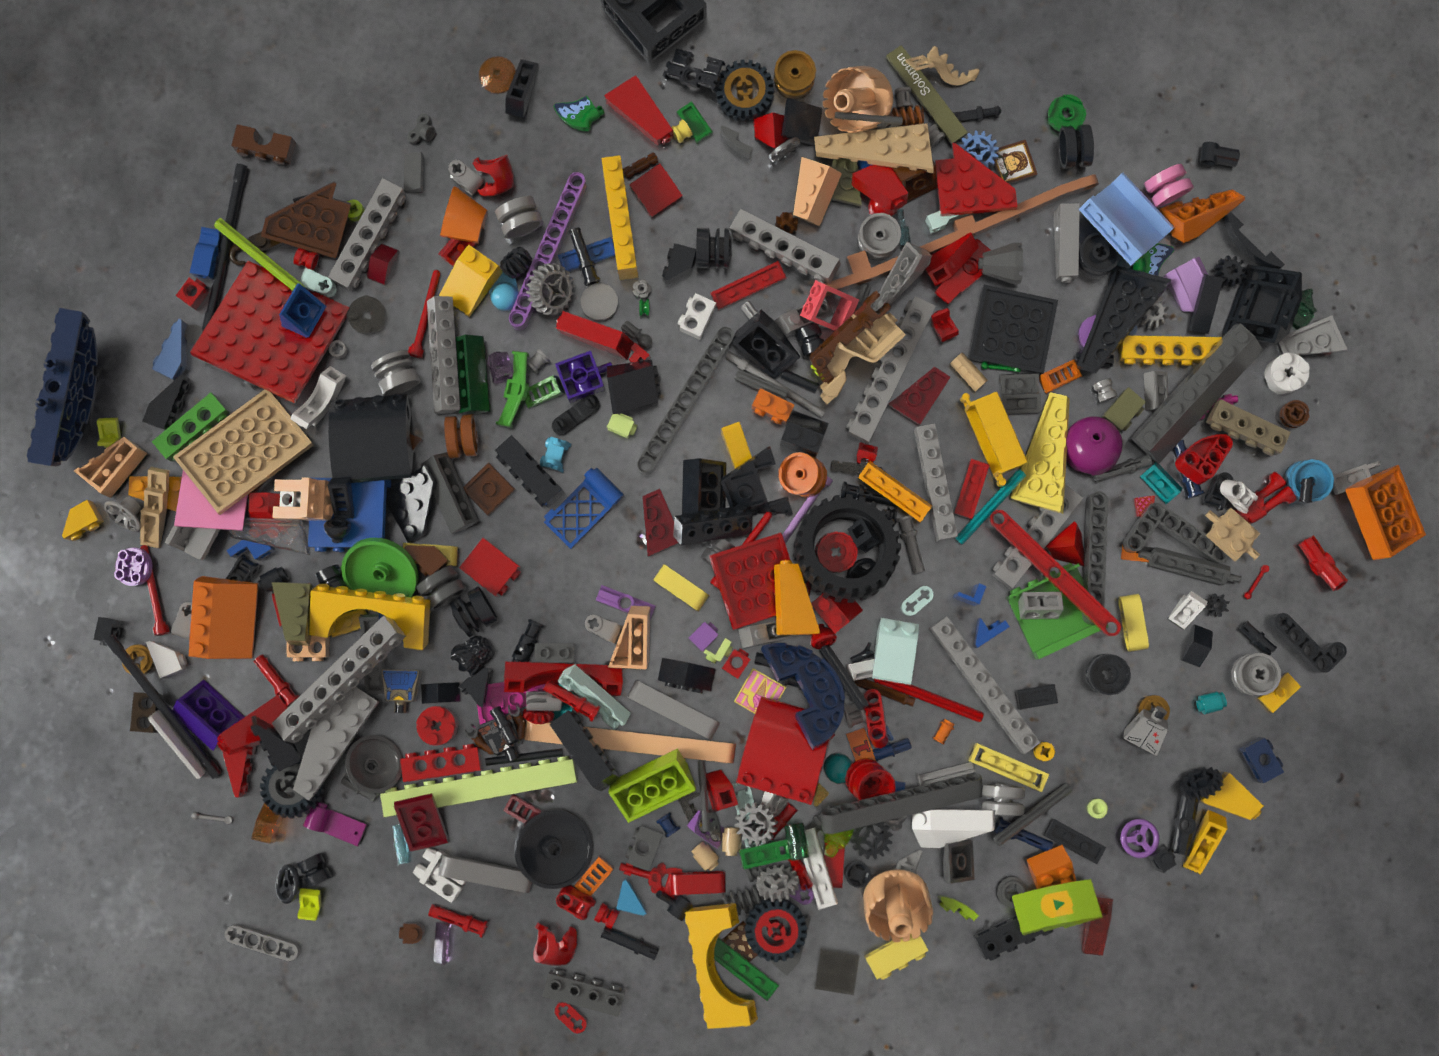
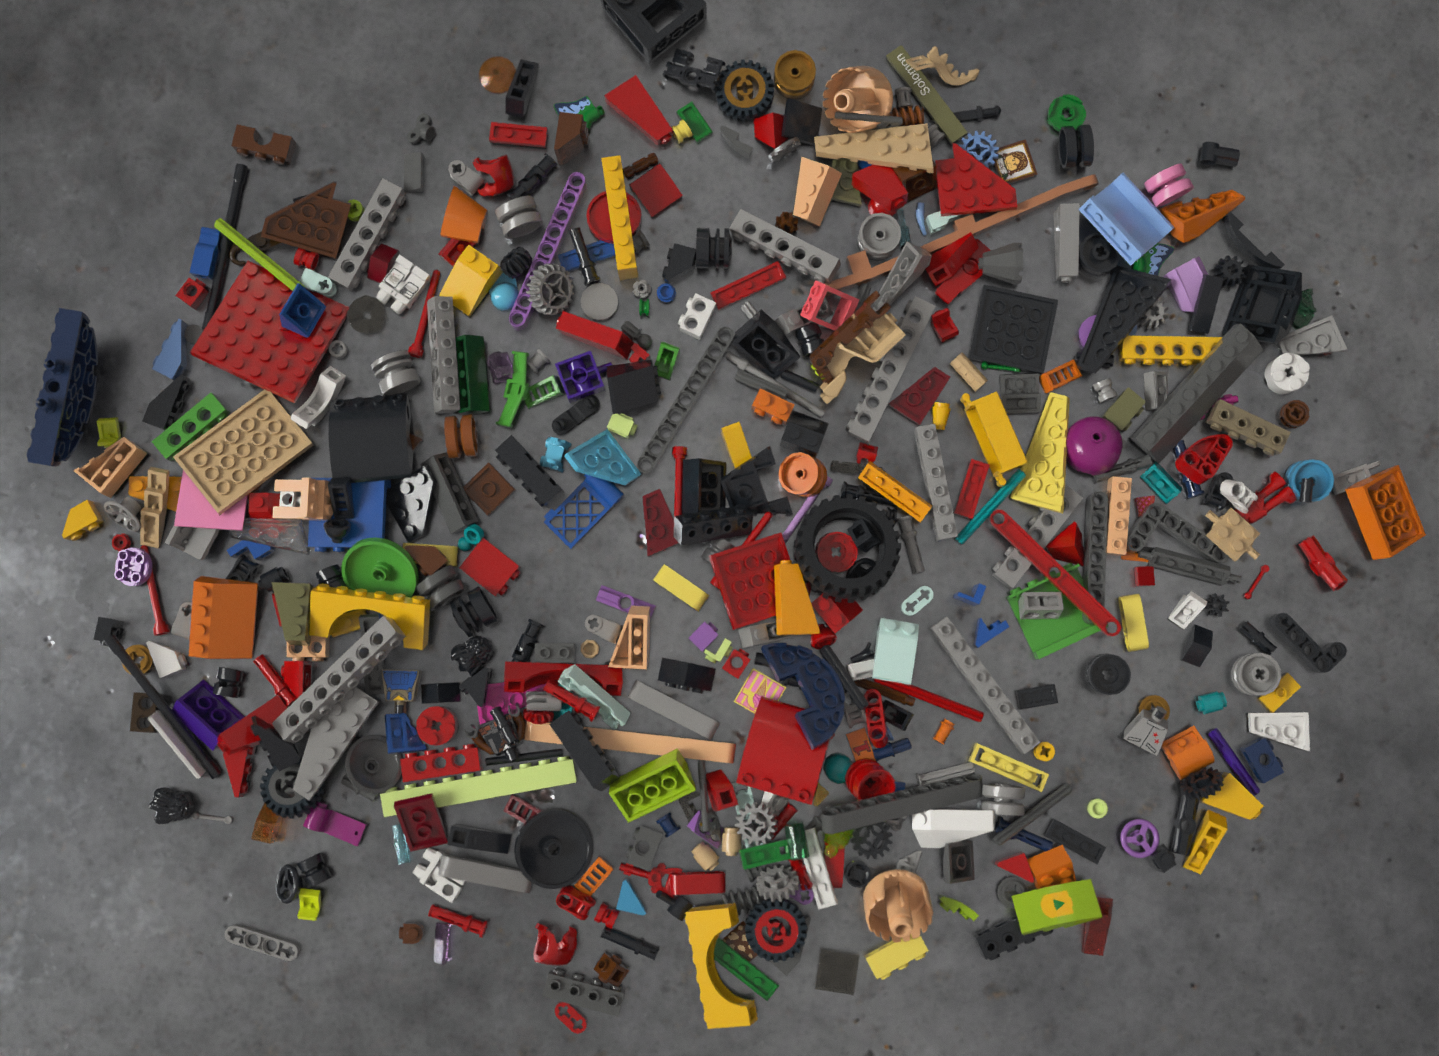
(117, 539): none -> red plate
(170, 805): none -> black hair
(228, 675): none -> black wheel
(297, 675): none -> red slope
(401, 735): none -> blue wing
(403, 284): none -> white hips
(472, 535): none -> teal plate
(478, 839): none -> black slope
(518, 134): none -> red plate
(530, 182): none -> black piece
(570, 137): none -> reddish brown slope
(589, 649): none -> tan tile
(599, 217): none -> red piece
(603, 459): none -> medium azure plate
(607, 969): none -> reddish brown brick
(639, 241): none -> dark grey wheel
(666, 292): none -> blue plate
(667, 360): none -> bright green slope
(679, 454): none -> red piece
(896, 715): none -> black slope
(920, 217): none -> light blue helmet
(940, 414): none -> yellow cone
(1017, 865): none -> red slope
(1118, 515): none -> light nougat brick
(1144, 576): none -> red slope
(1187, 752): none -> orange brick
(1233, 761): none -> dark purple axle
(1282, 727): none -> white wing

